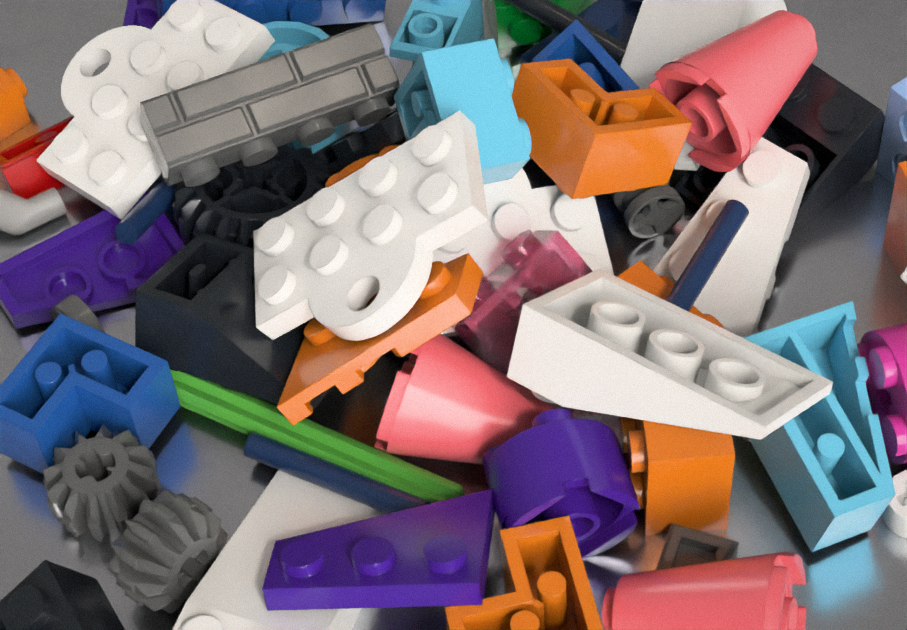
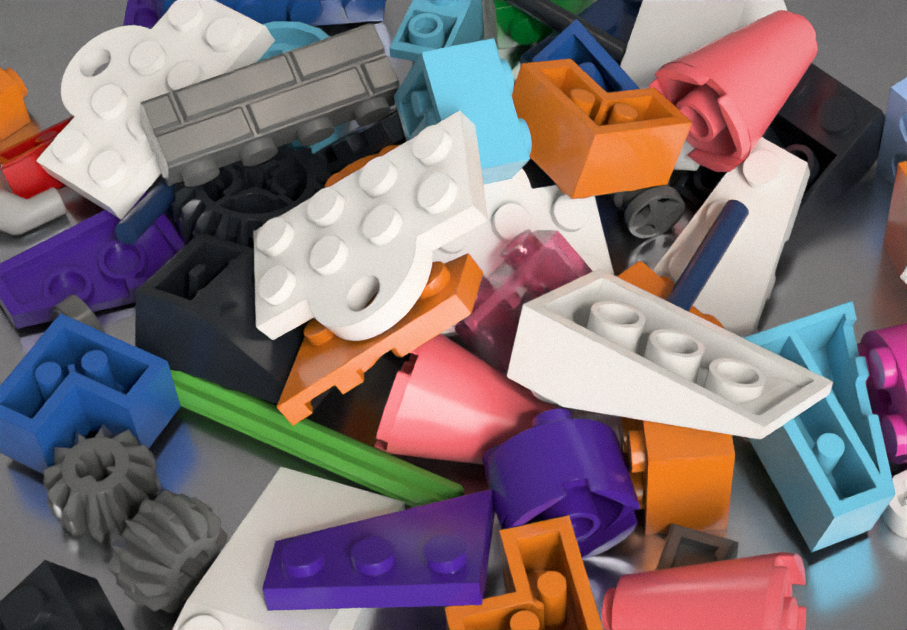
(329, 475): dark blue bar -> none

